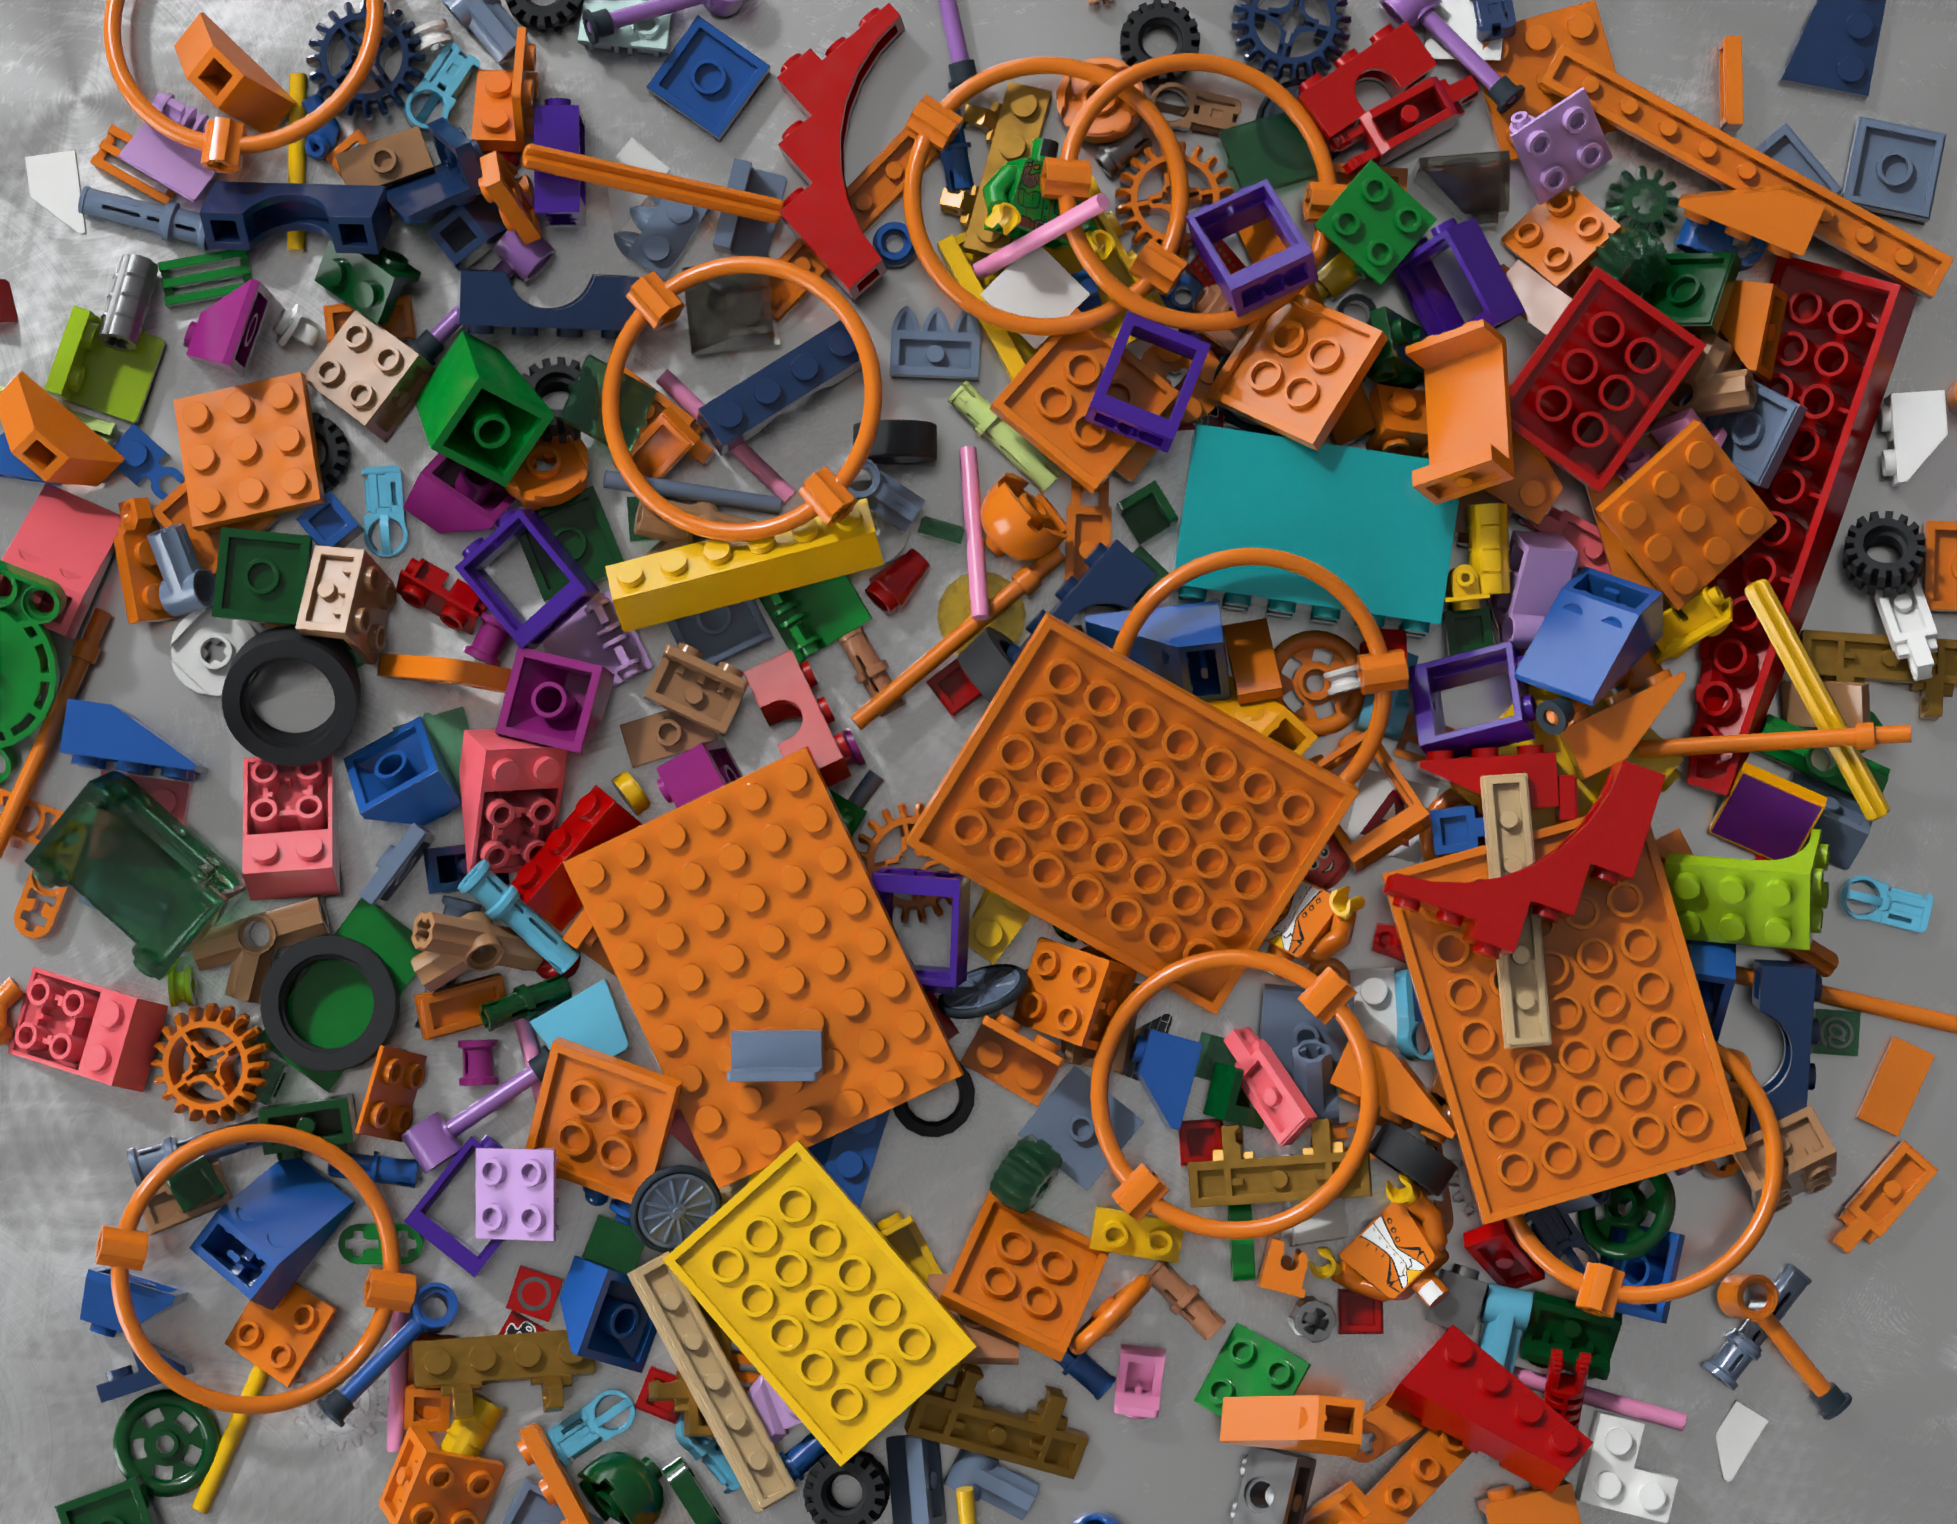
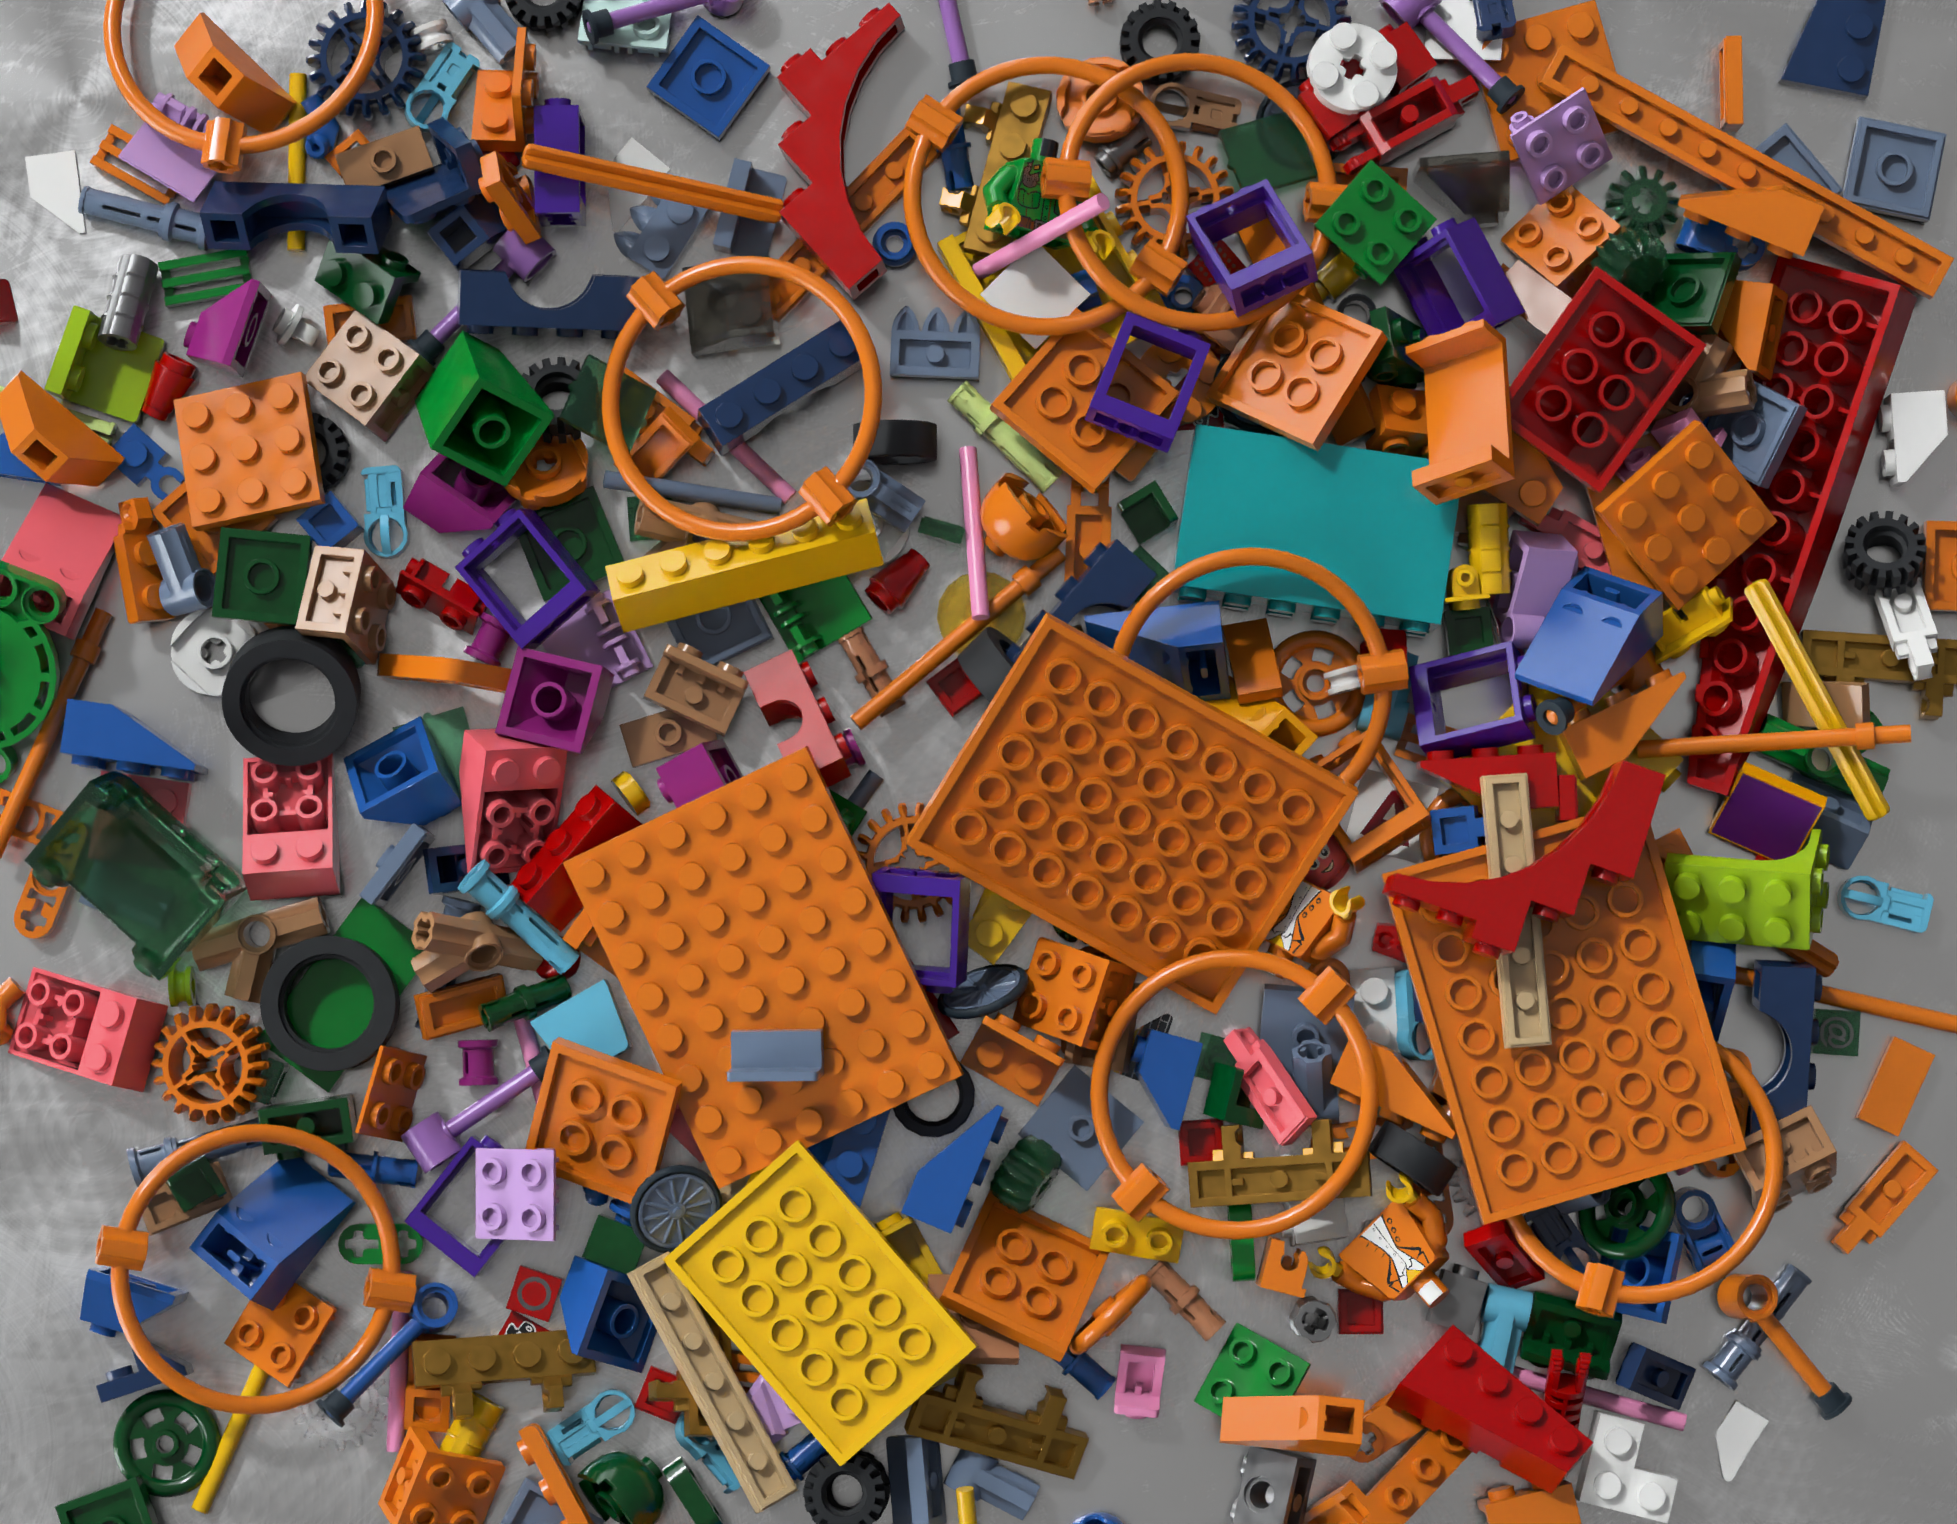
(168, 381): none -> red cone
(945, 1180): none -> blue slope
(1361, 92): none -> white plate
(1655, 1376): none -> dark blue slope
(1703, 1232): none -> blue piece

